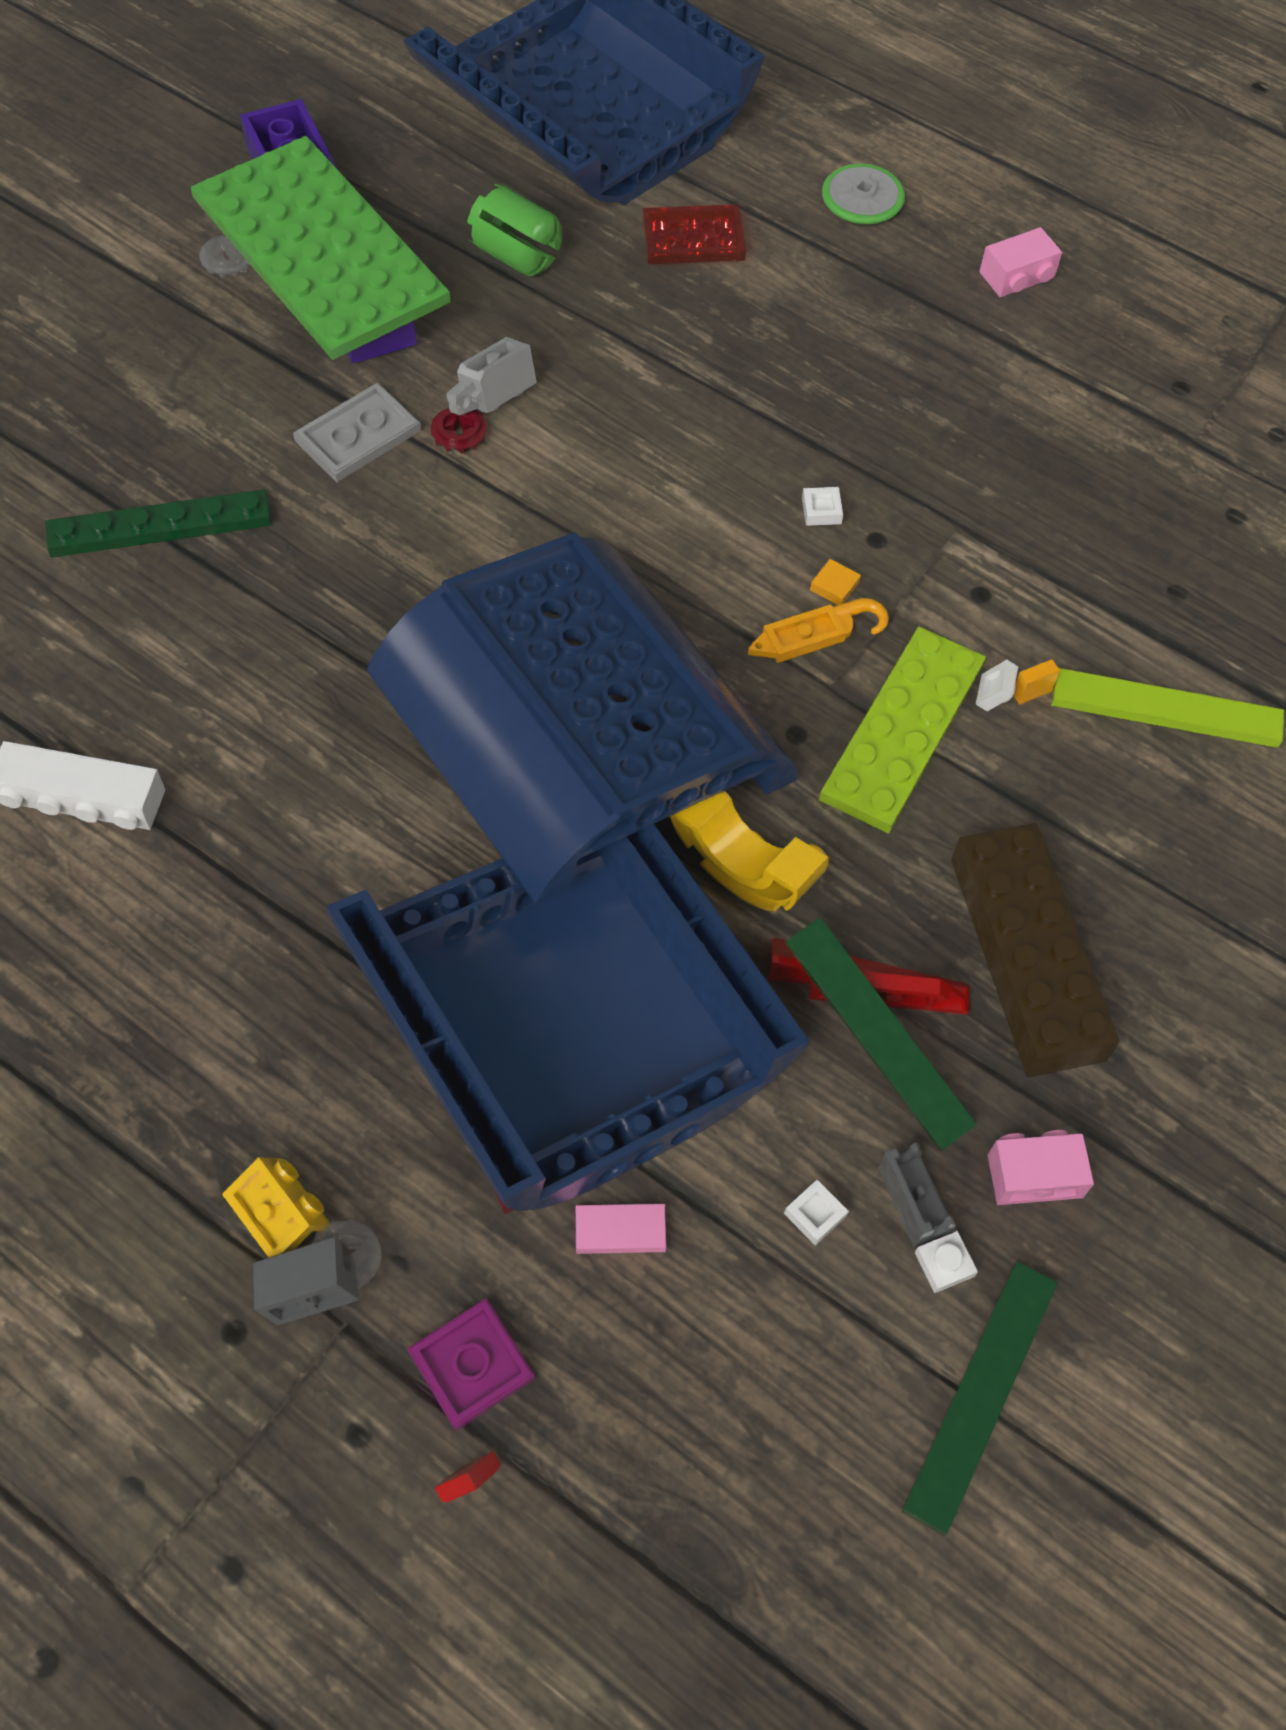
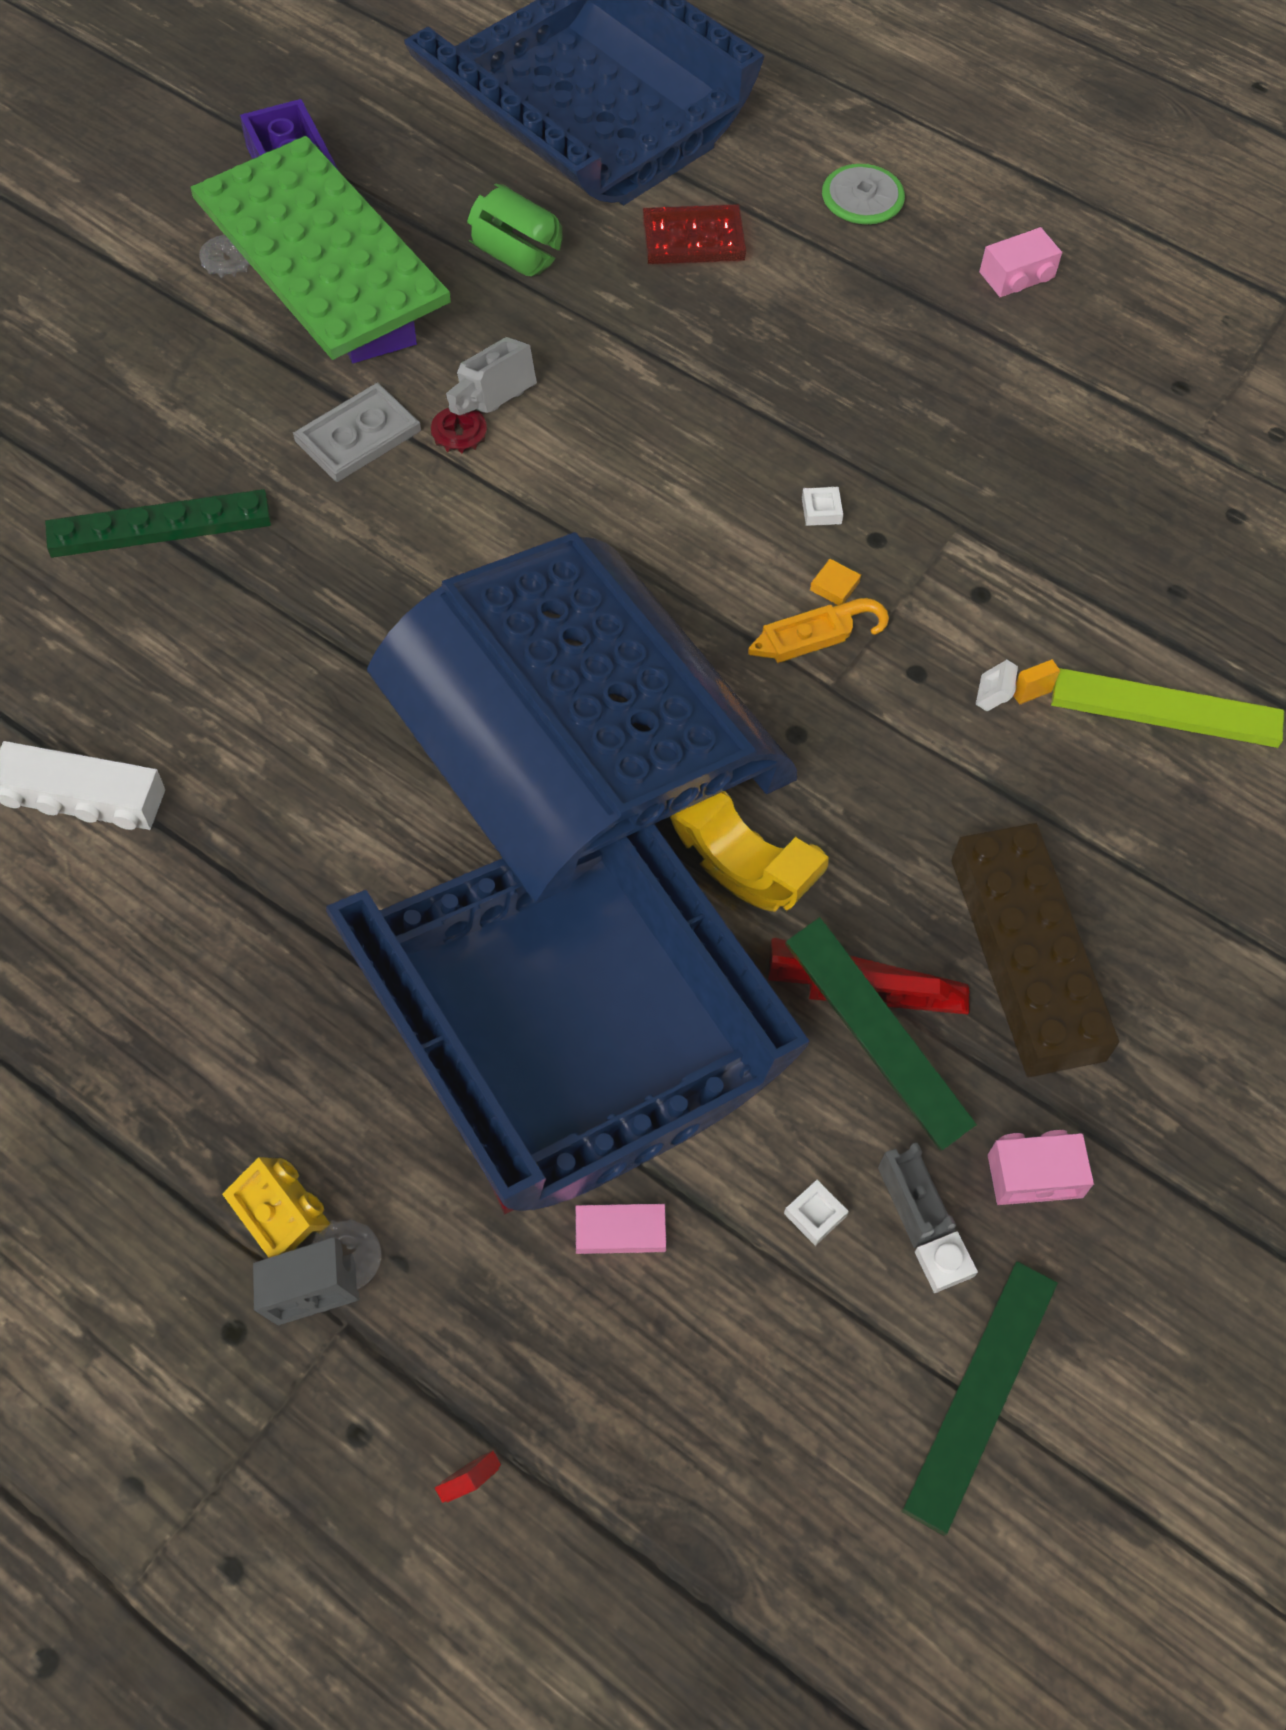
(471, 1364): magenta tile -> none
(902, 730): lime plate -> none

